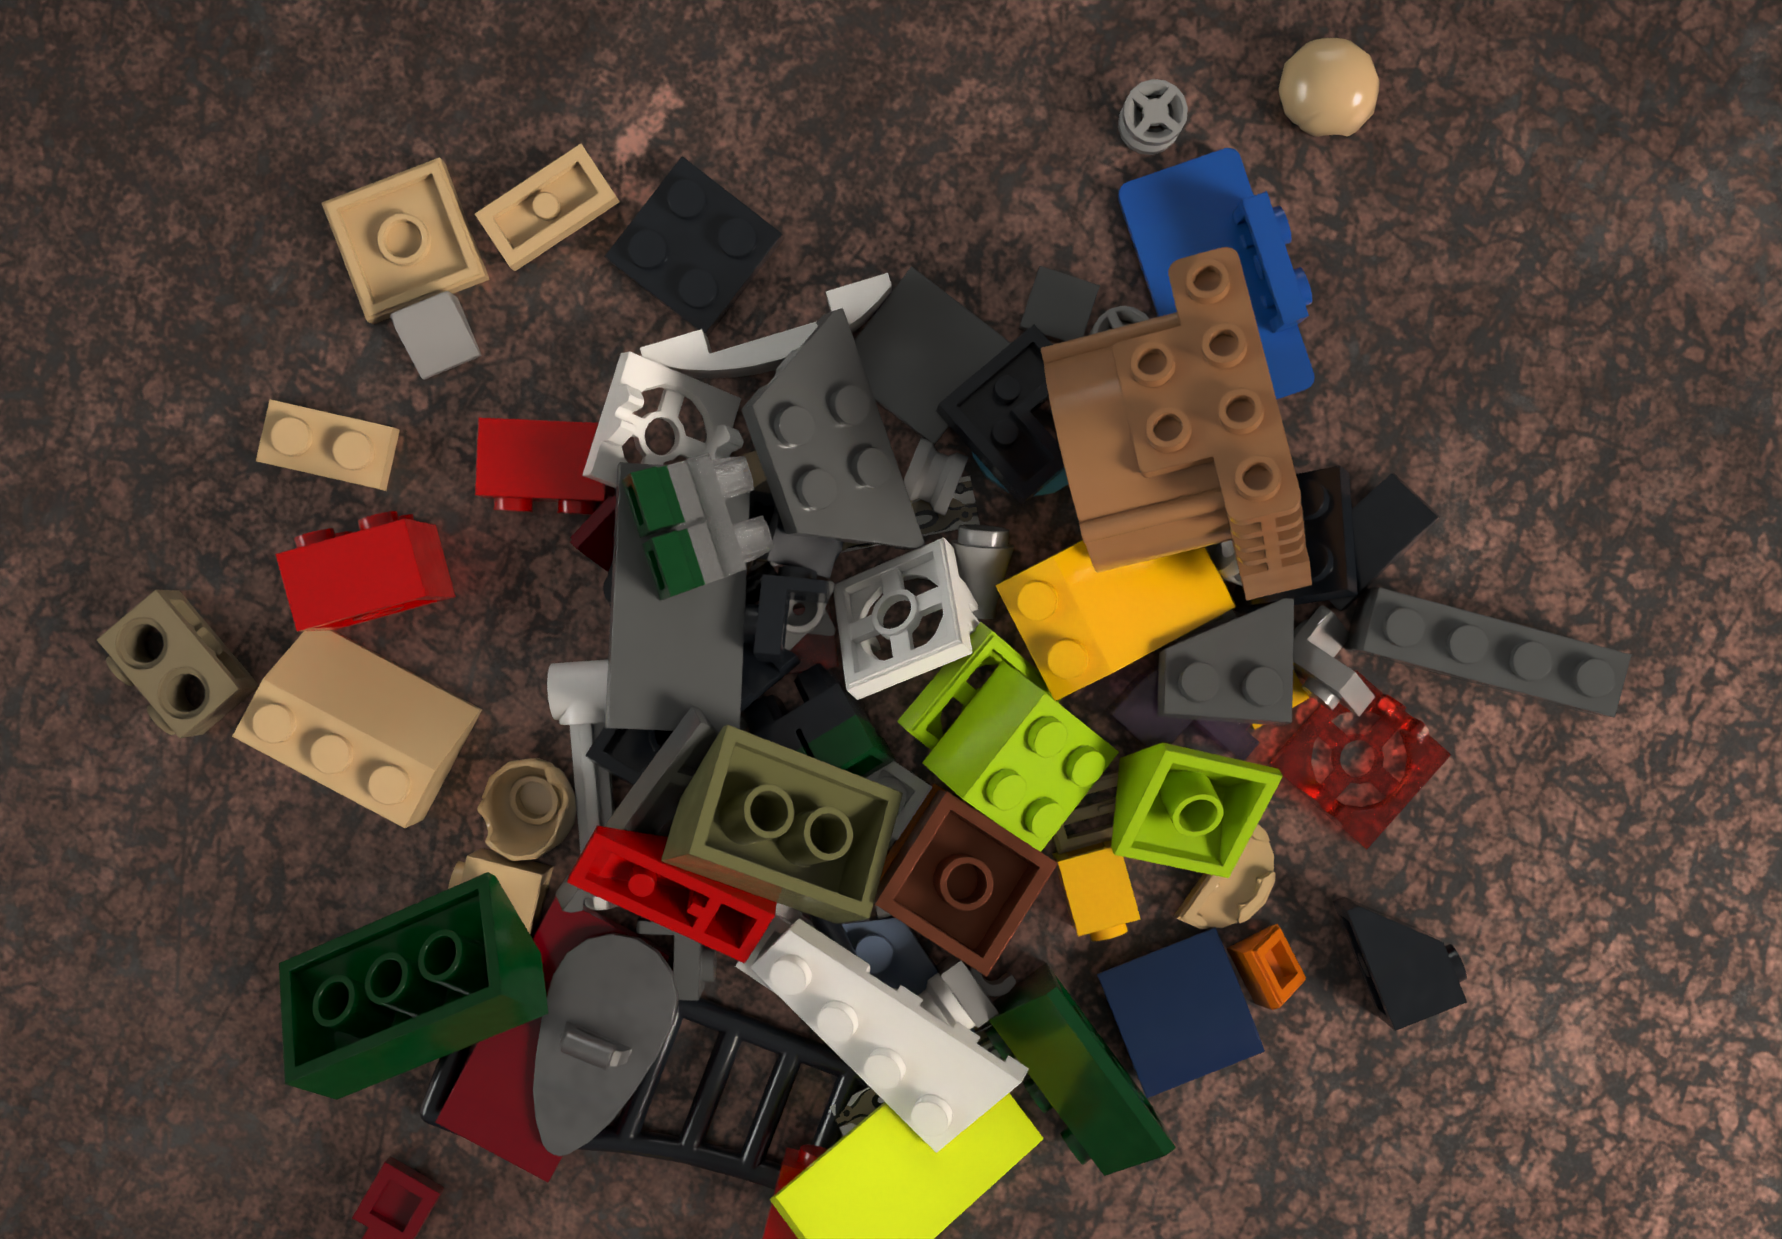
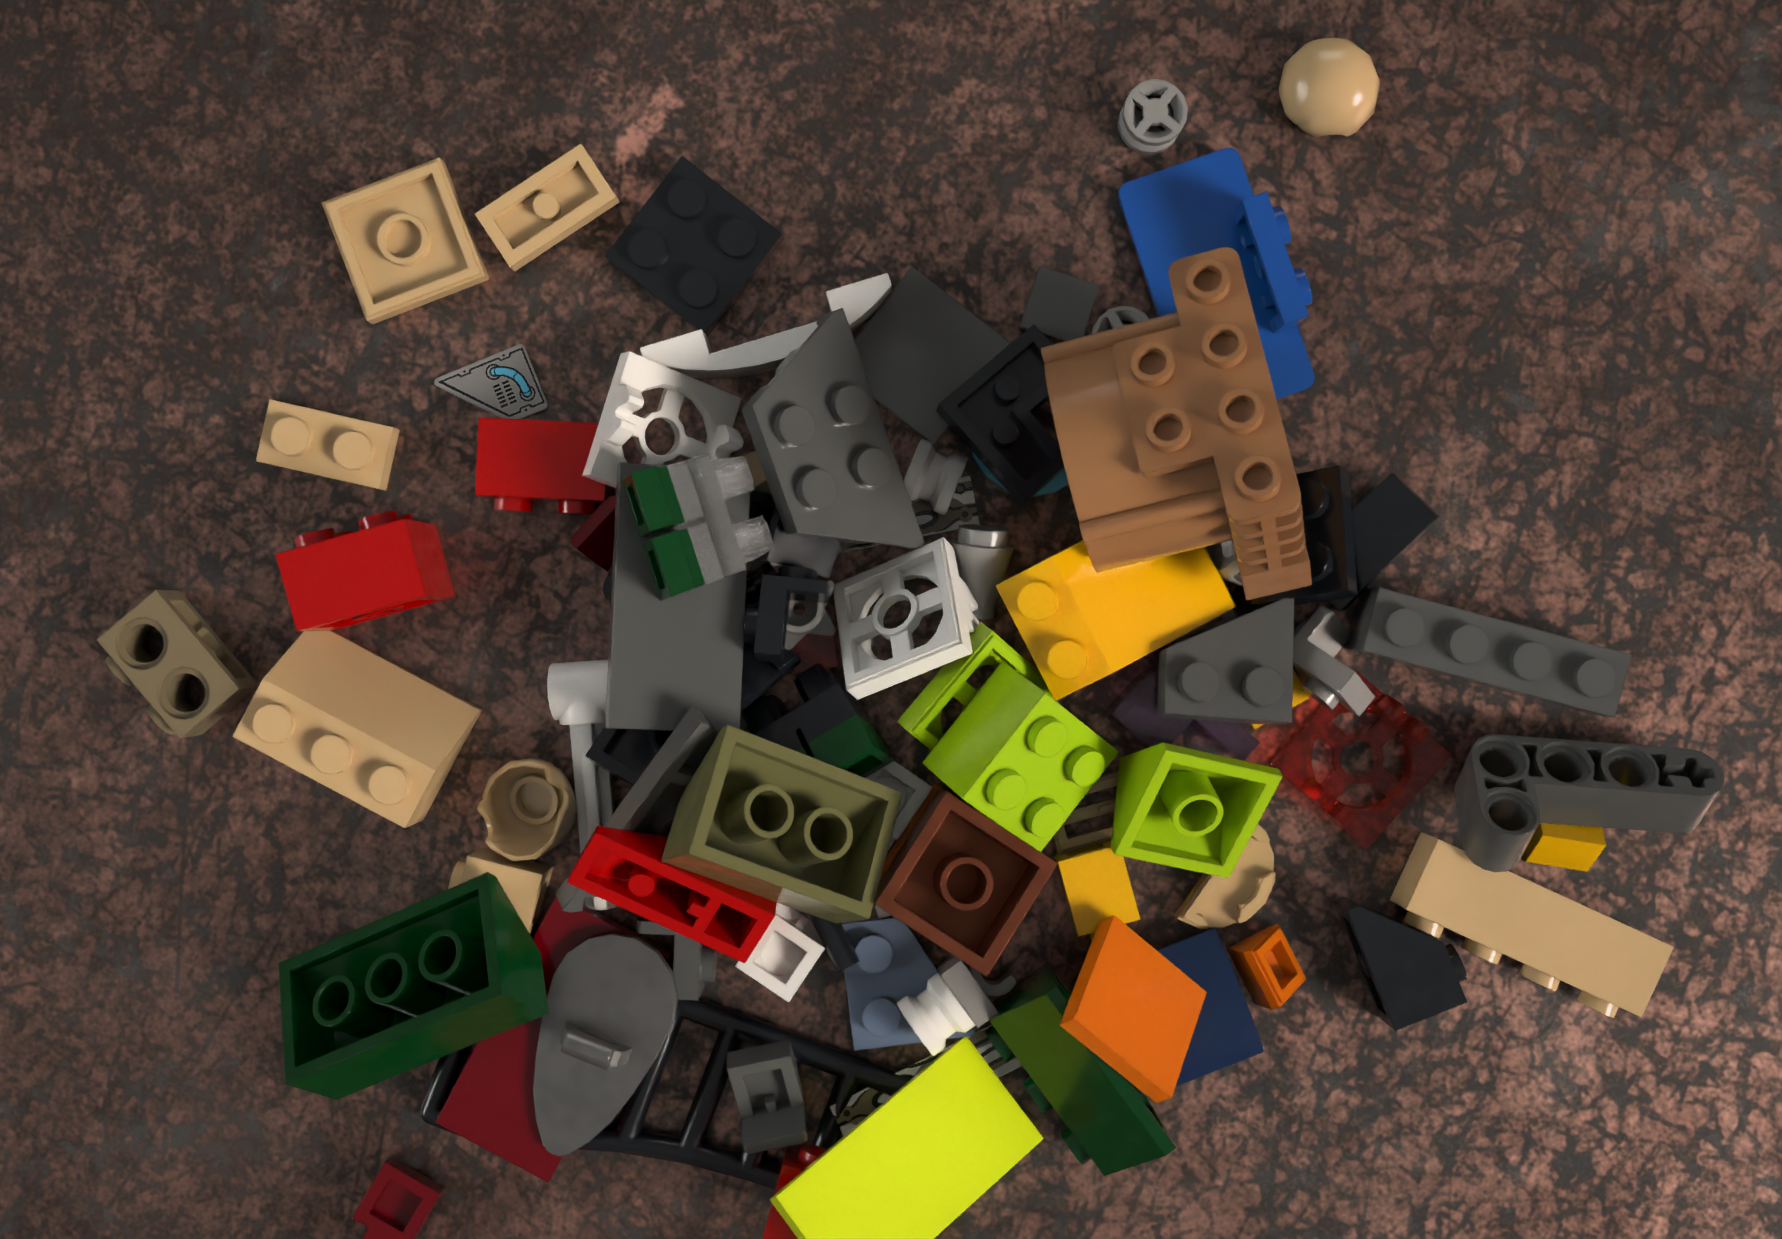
(436, 334): light grey slope -> none
(499, 384): none -> light grey sticker
(768, 1096): none -> dark grey bracket
(908, 1056): white wing -> none
(1134, 1009): none -> orange tile
(1527, 781): none -> dark grey beam
(1532, 925): none -> tan brick
(1565, 846): none -> yellow slope

